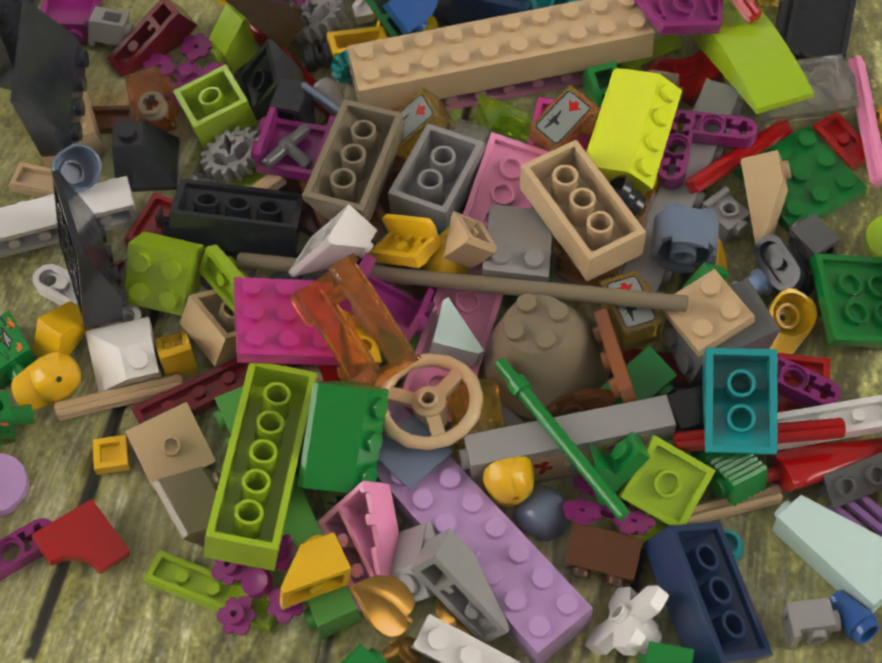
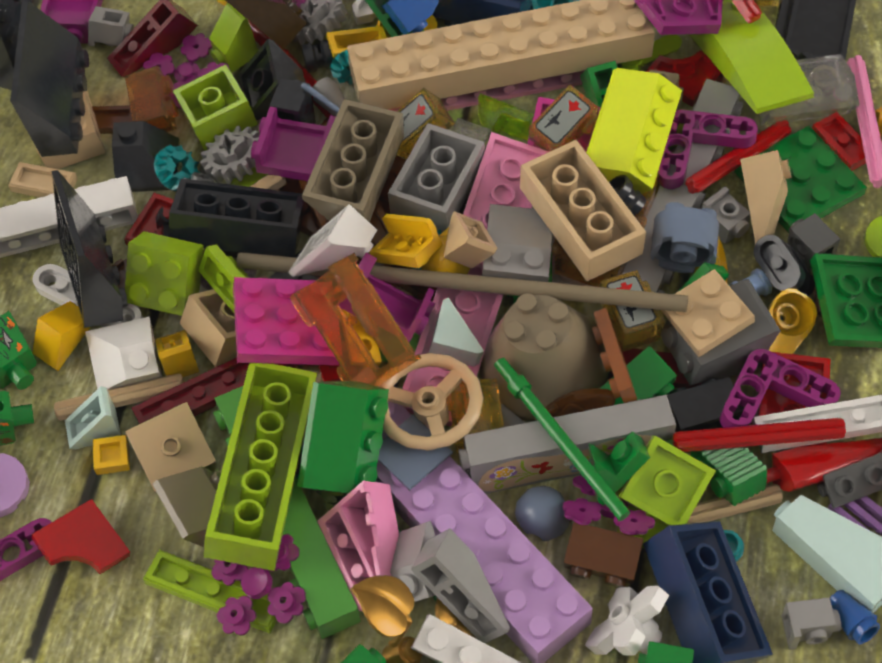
(38, 381): yellow cap -> none
(79, 166): sand blue hair -> none
(92, 420): none -> light aqua slope
(148, 99): dark tan bush -> none
(166, 162): none -> teal gear
(289, 147): dark grey piece -> none
(316, 570): yellow slope -> none
(509, 480): yellow cap -> none
(740, 400): teal slope -> none

